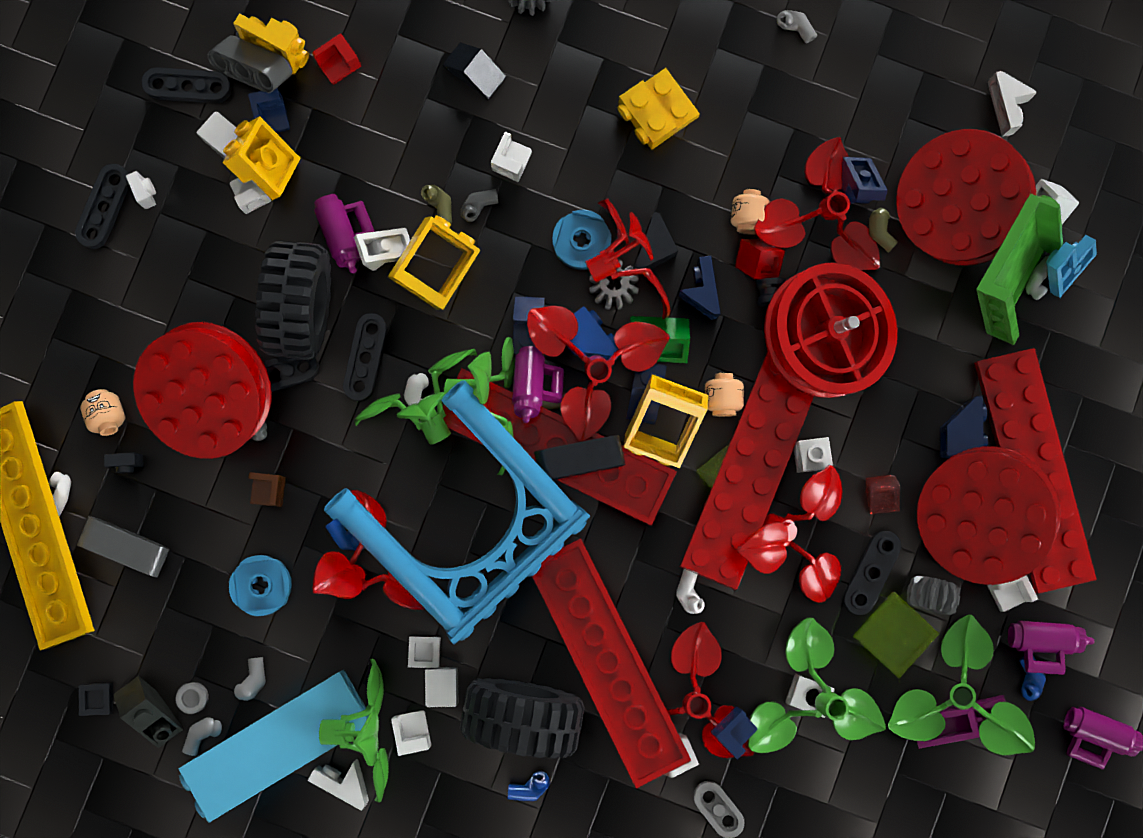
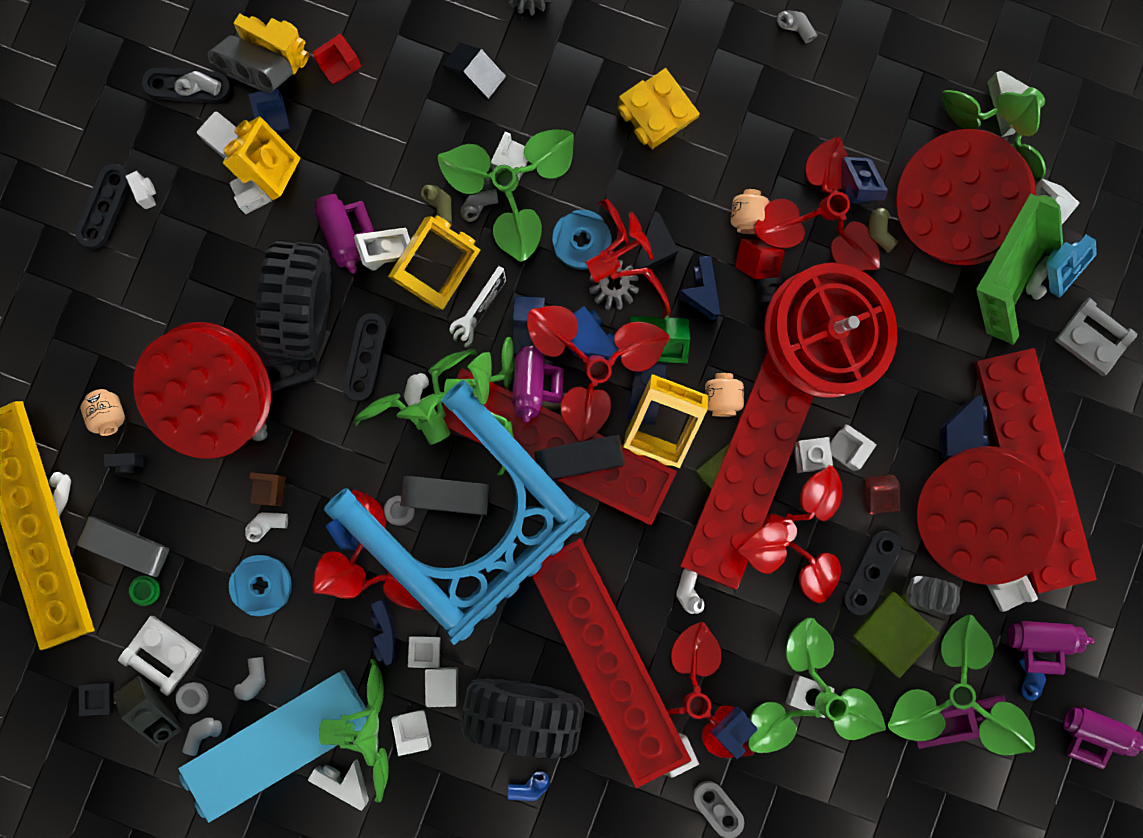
(144, 590): none -> green plate
(165, 646): none -> white plate
(195, 82): none -> light grey arm
(263, 523): none -> white arm
(386, 642): none -> dark blue slope
(397, 514): none -> light grey tile
(444, 495): none -> dark grey beam
(468, 166): none -> bright green plant
(479, 308): none -> white flag
(851, 447): none -> white panel
(1018, 109): none -> bright green plant
(1091, 345): none -> light grey plate

